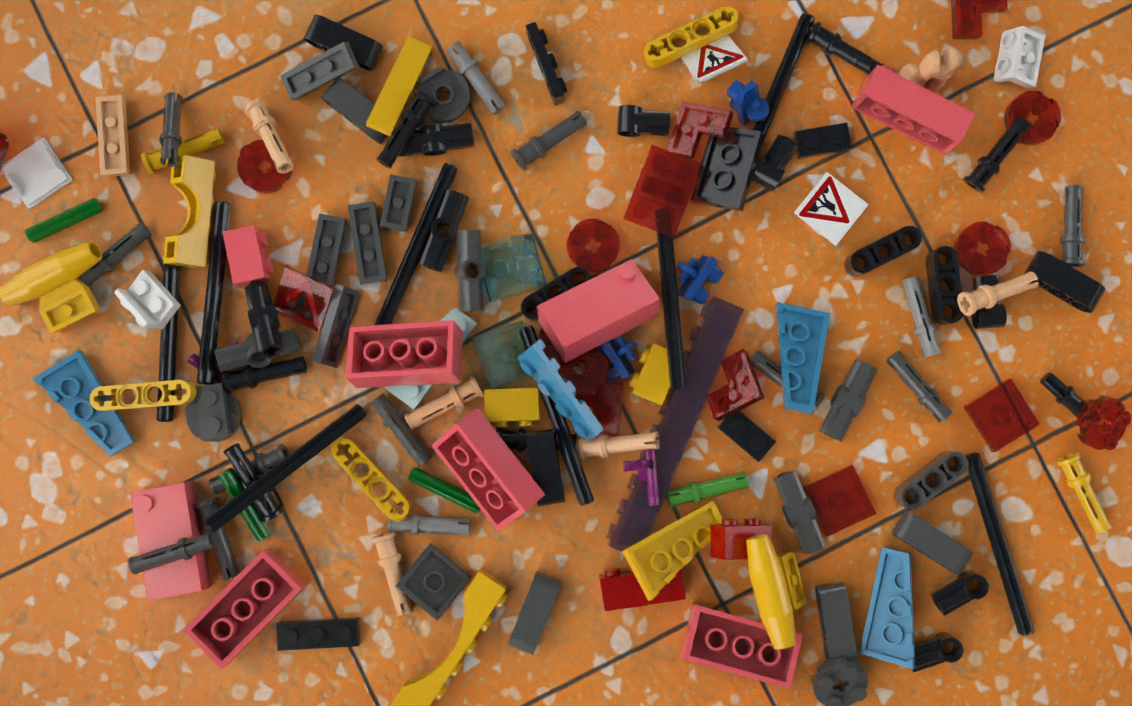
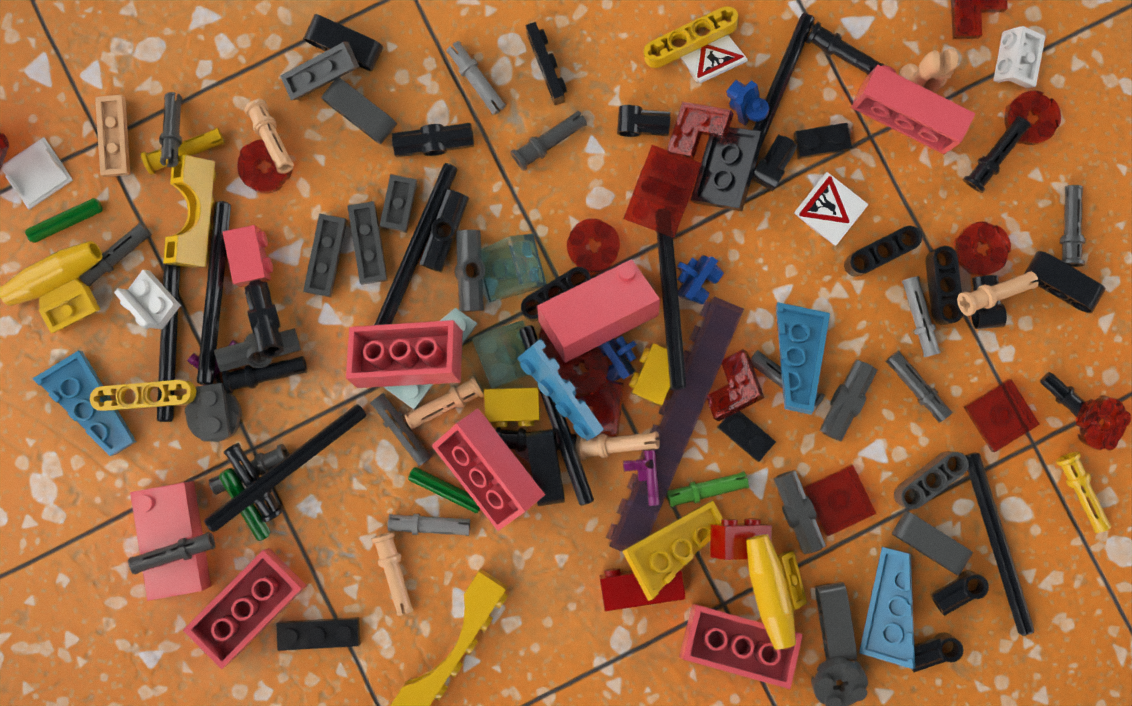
(222, 546): dark grey pin -> none
(303, 299): clear red piece -> none
(336, 326): dark grey plate -> none
(368, 481): yellow beam -> none
(399, 86): yellow tile -> none
(411, 119): black pin -> none
(433, 581): dark grey plate -> none
(458, 99): dark grey plate -> none
(534, 613): dark grey beam -> none

